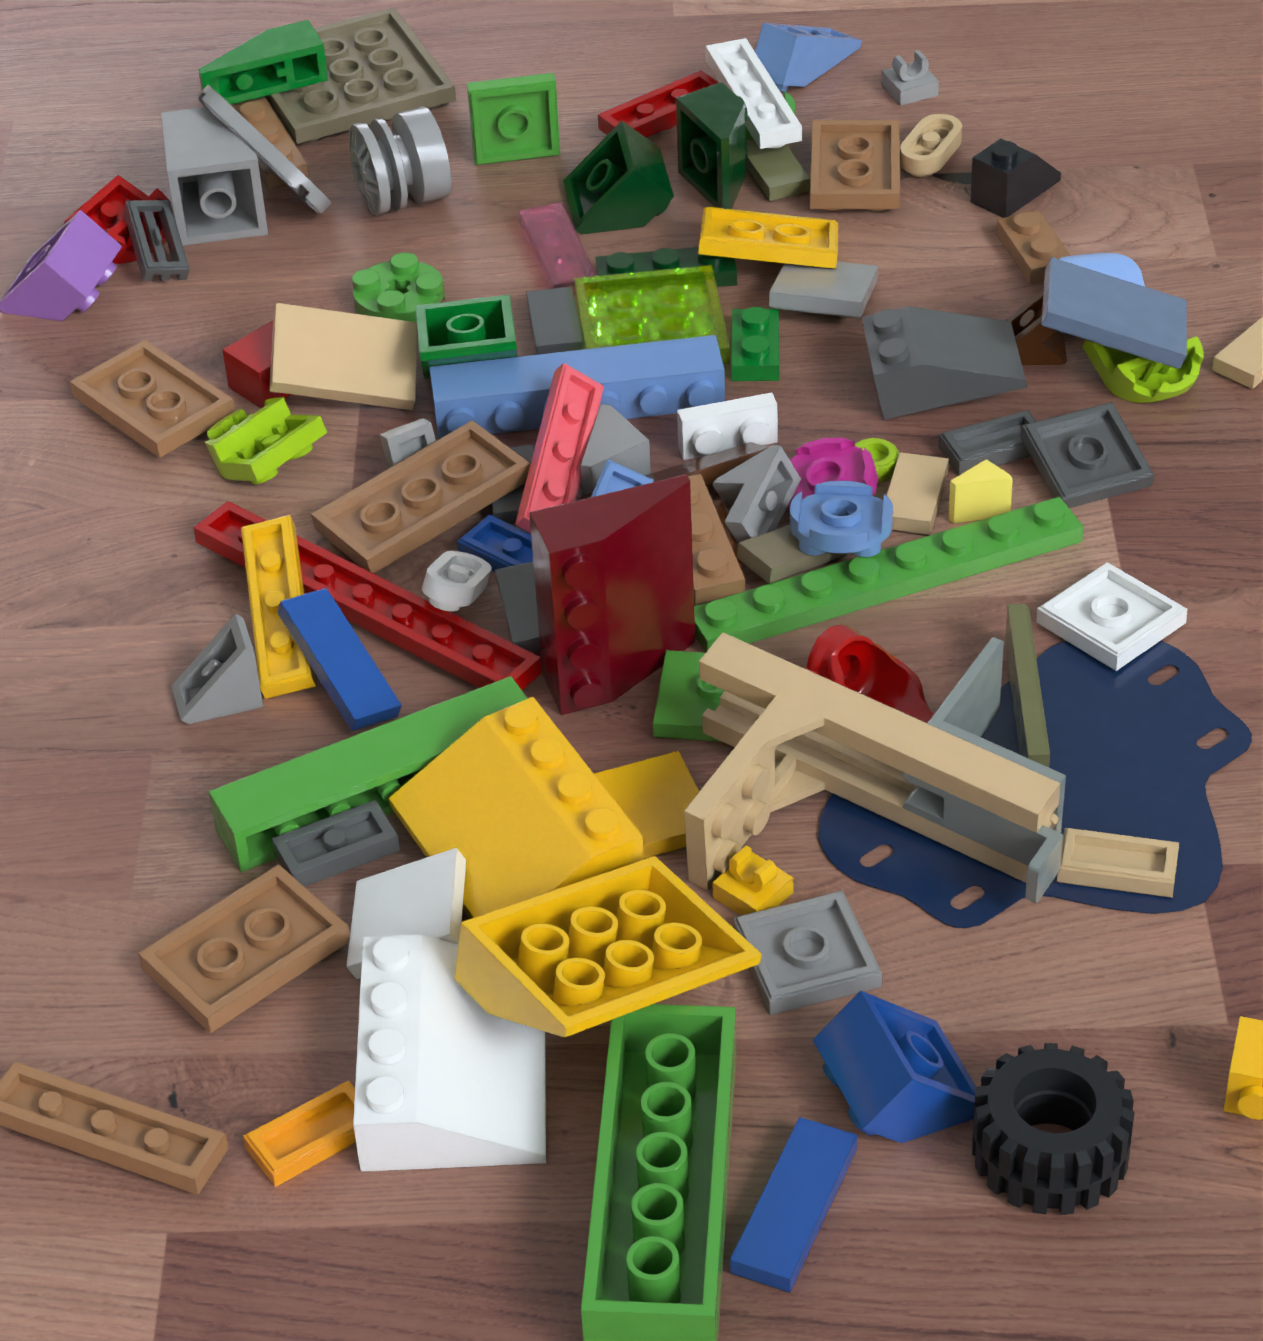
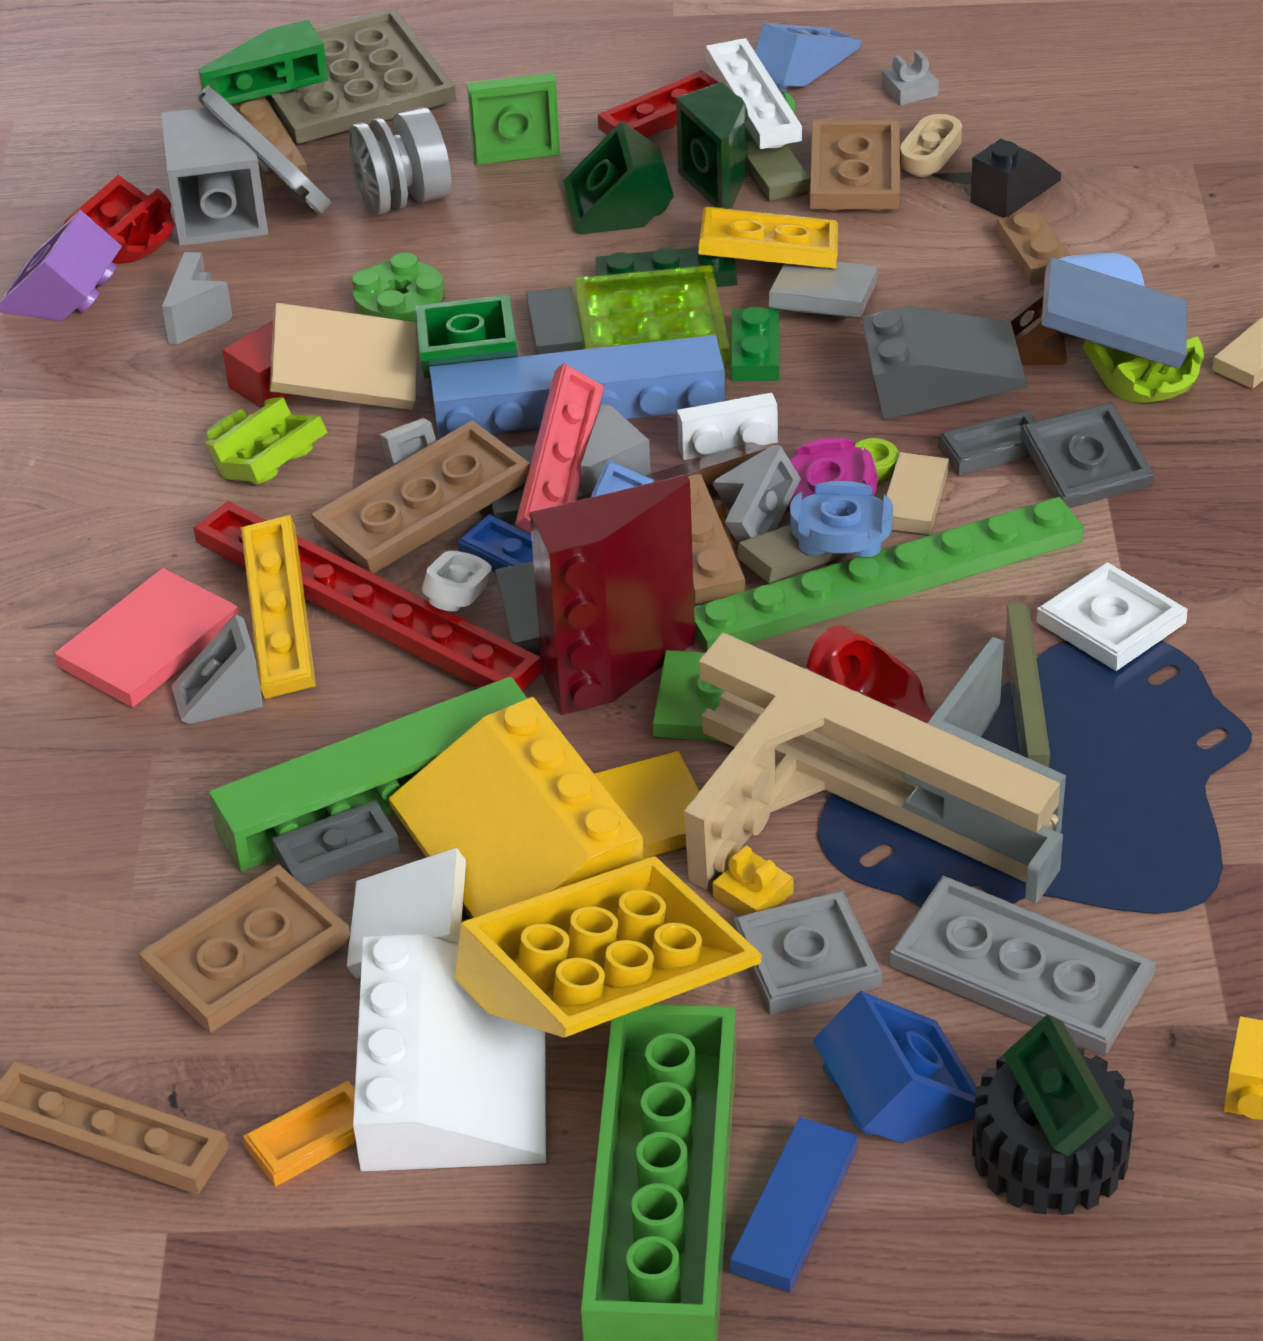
(146, 637): none -> coral tile
(152, 398): medium nougat plate -> none
(161, 266): dark grey tile -> none
(194, 301): none -> light grey slope
(339, 659): blue tile -> none
(555, 245): clear pink tile -> none
(980, 493): light yellow slope -> none
(1023, 963): none -> light grey tile
(1058, 1085): none -> dark green plate
(1118, 862): tan tile -> none

